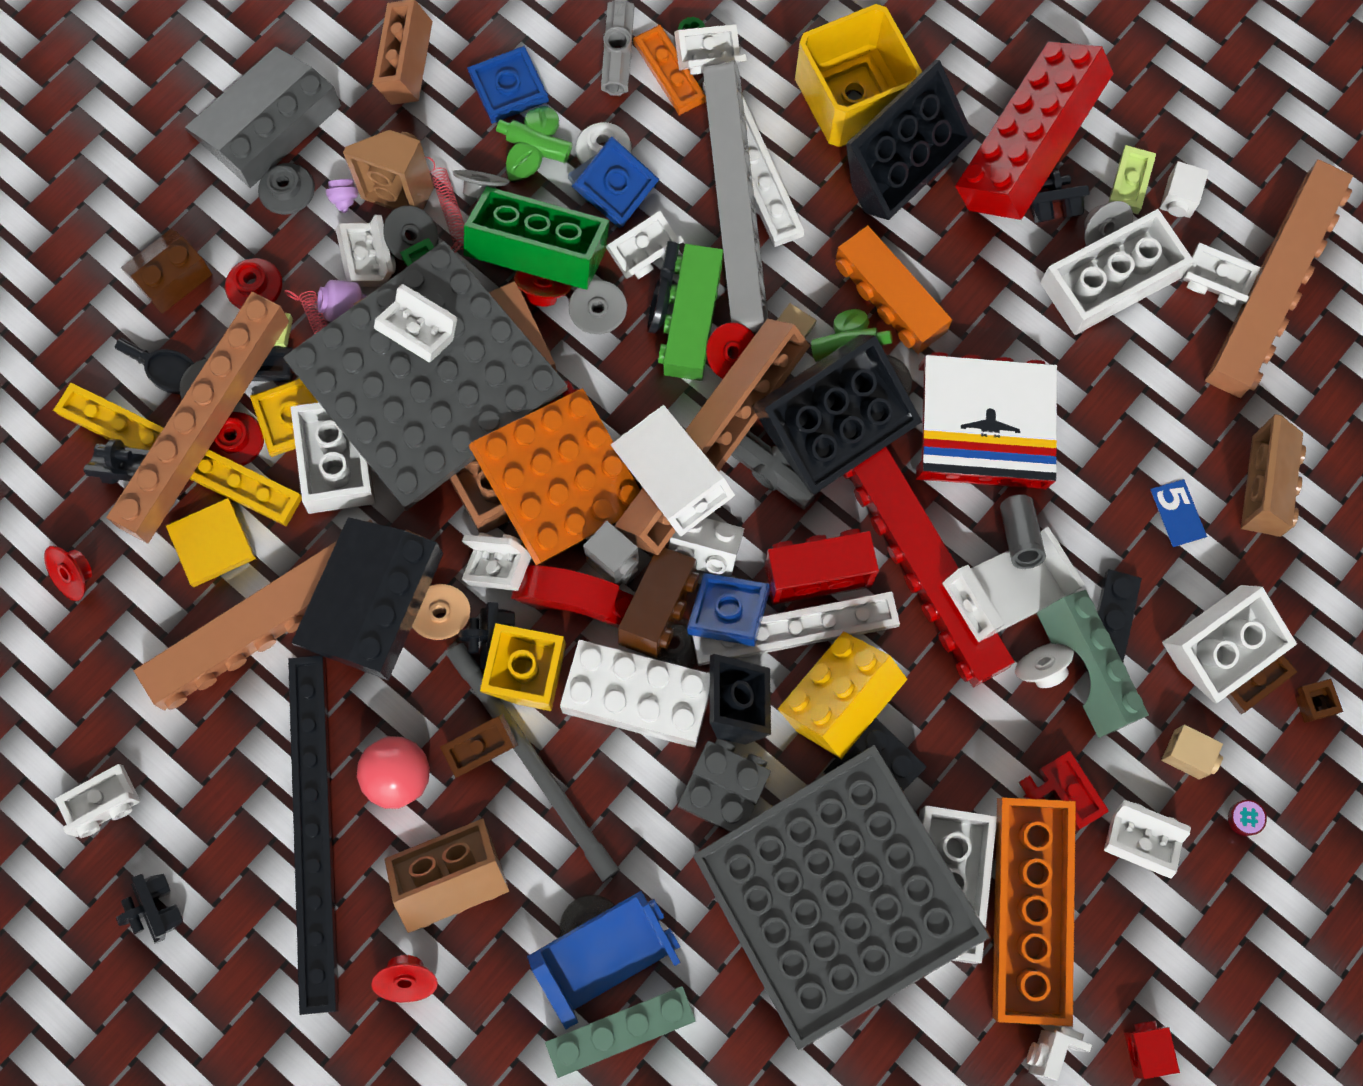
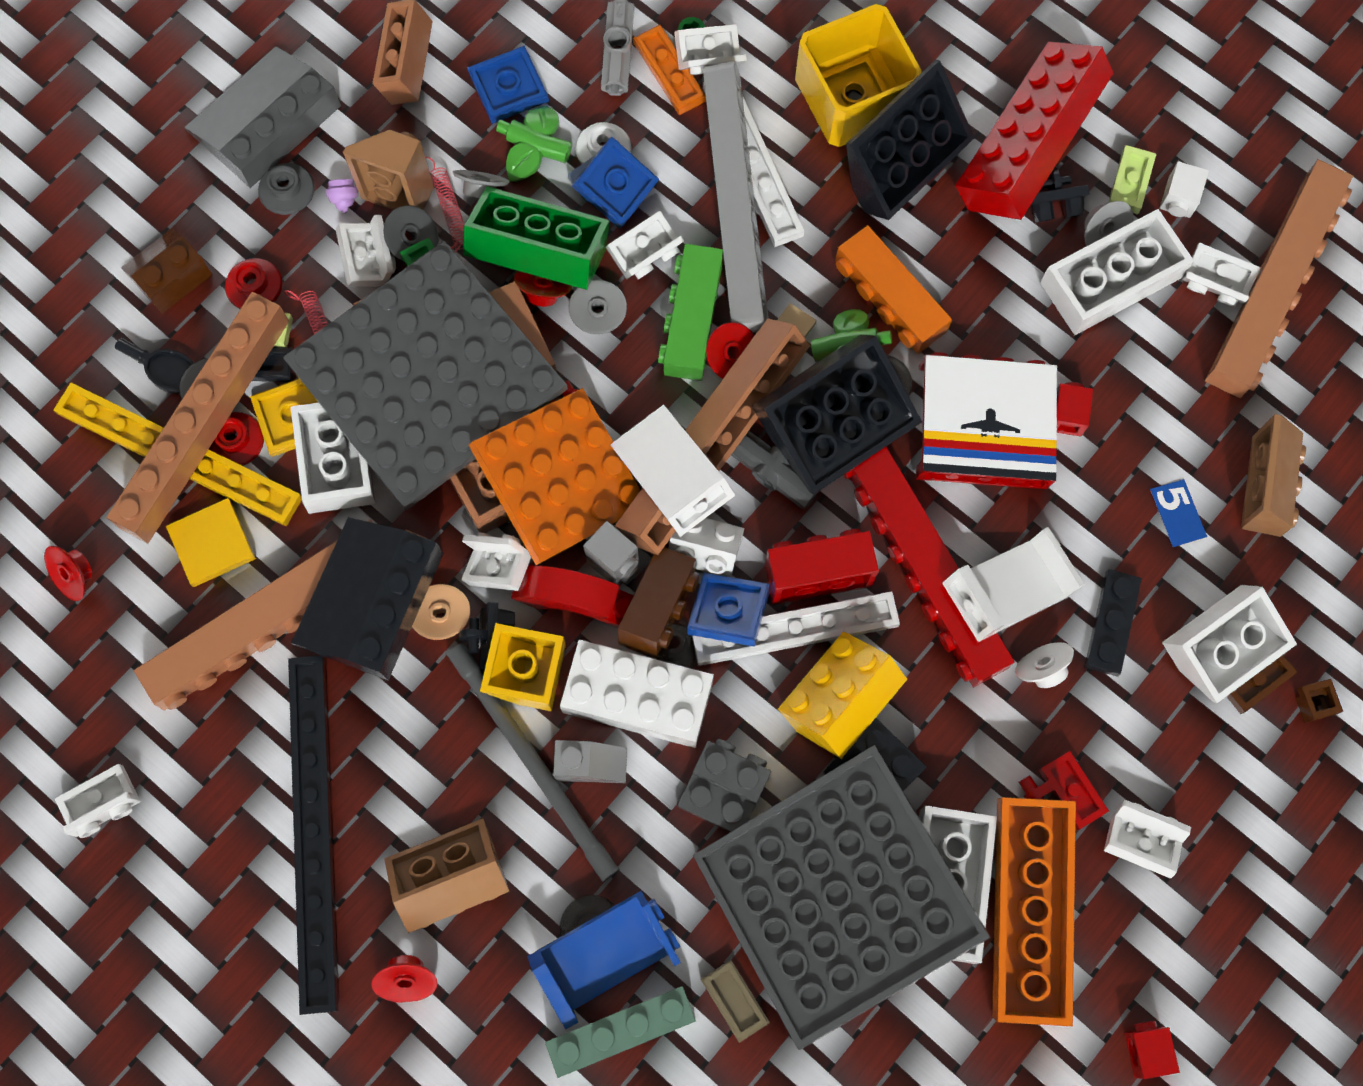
(114, 462): black hips -> none
(157, 921): black hips -> none
(338, 298): lavender head -> none
(393, 772): coral piece -> none
(417, 324): white bracket -> none
(479, 745): reddish brown plate -> none
(589, 762): none -> light grey slope
(661, 293): black piece -> none
(735, 1001): none -> dark tan tile
(739, 700): black slope -> none
(1022, 532): dark grey pin -> none
(1050, 1051): white bracket -> none
(1073, 408): none -> red brick
(1112, 695): sand green arch -> none
(1193, 752): tan brick -> none
(1247, 818): tile -> none

